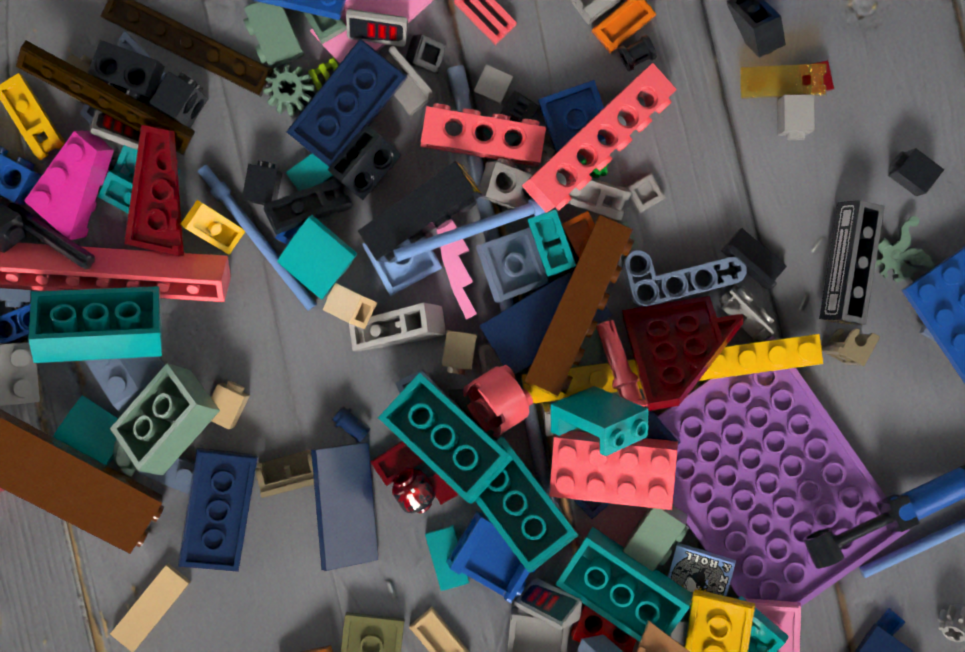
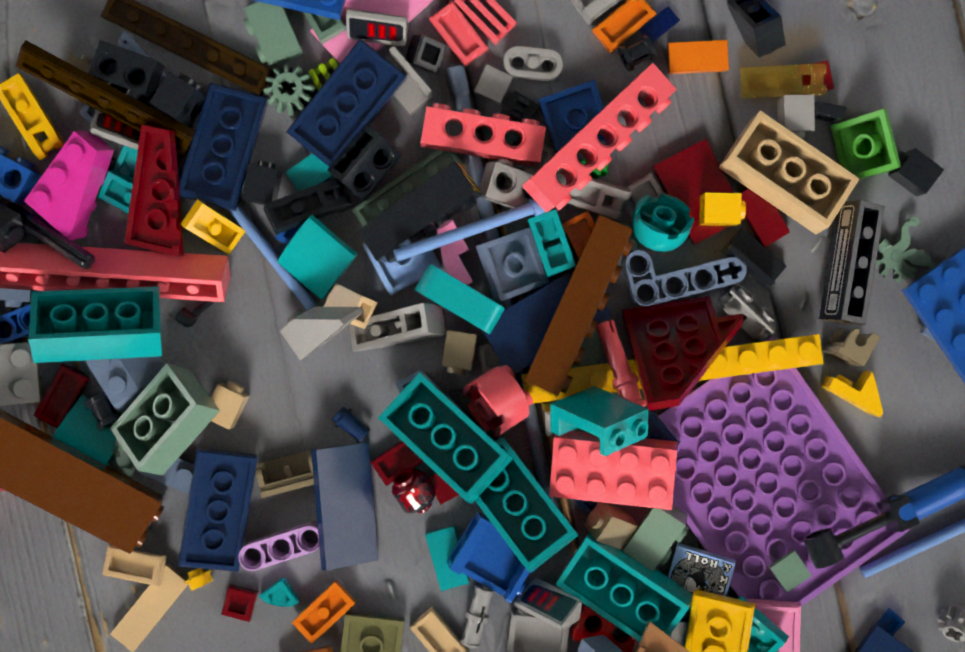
(61, 395): none -> dark red tile
(103, 411): none -> black bush
(136, 567): none -> tan tile
(188, 318): none -> black hand
(199, 578): none -> yellow plate
(222, 146): none -> dark blue tile
(239, 603): none -> dark red tile
(271, 555): none -> lavender beam
(280, 594): none -> teal tile
(317, 326): none -> light grey slope
(324, 611): none -> orange plate
(403, 185): none -> sand green tile
(458, 34): none -> coral tile
(459, 299): none -> teal beam
(477, 616): none -> light grey pin
(533, 60): none -> light grey plate
(611, 525): none -> dark tan brick
(660, 24): none -> clear blue piece
(661, 222): none -> teal cylinder
(688, 177): none -> dark red tile
(697, 57): none -> orange tile
(721, 209): none -> yellow brick
(763, 218): none -> dark red tile
(789, 173): none -> tan brick
(790, 570): none -> sand green tile
(829, 112): none -> black tile
(863, 394): none -> yellow slope
(866, 144): none -> bright green slope

